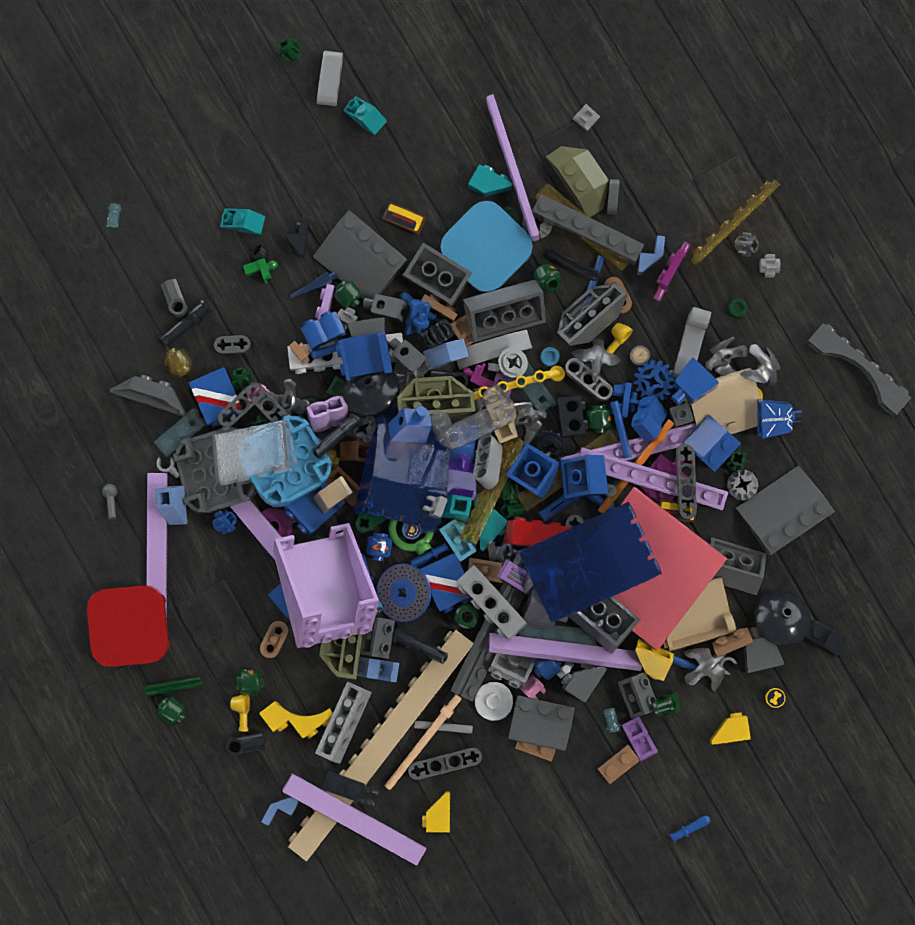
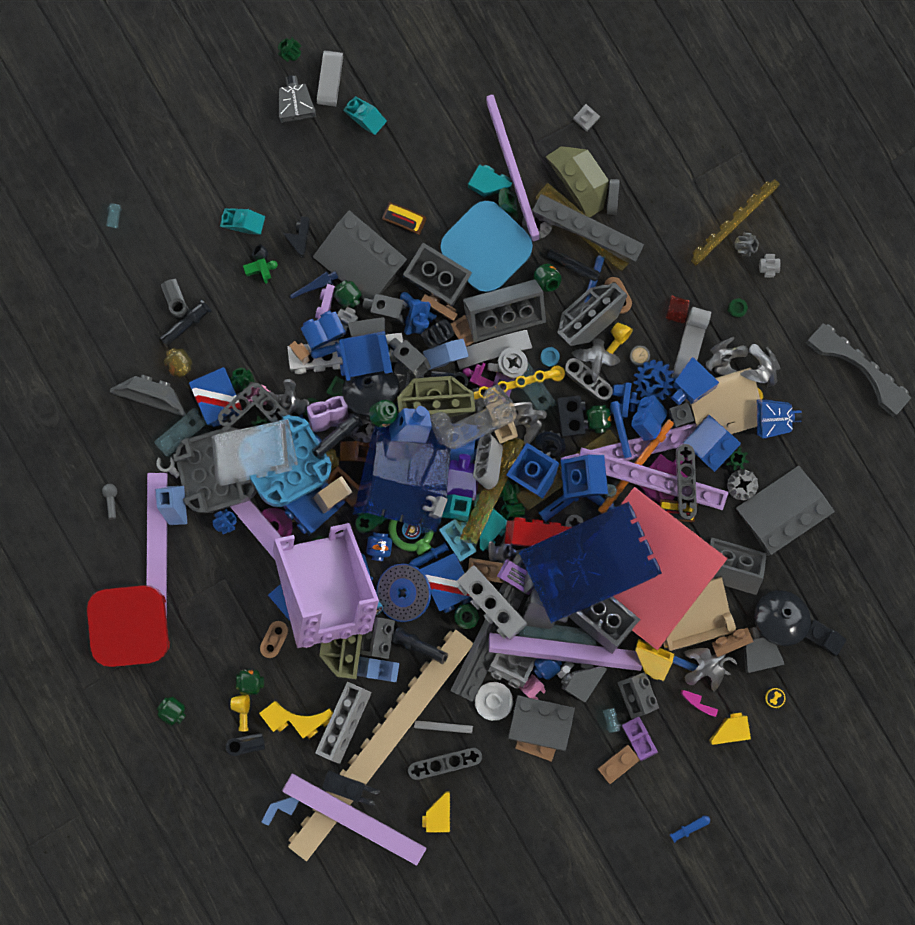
(173, 686): dark green axle -> none
(232, 340): dark grey beam -> none
(295, 101): none -> dark grey torso
(383, 413): none -> dark green head
(446, 712): light nougat bar -> none
(508, 200): none -> dark green plate
(647, 260): medium blue slope -> none
(667, 705): dark green piece -> none
(672, 265): magenta plate -> none
(678, 309): none -> clear red slope
(695, 699): none -> dark pink slope

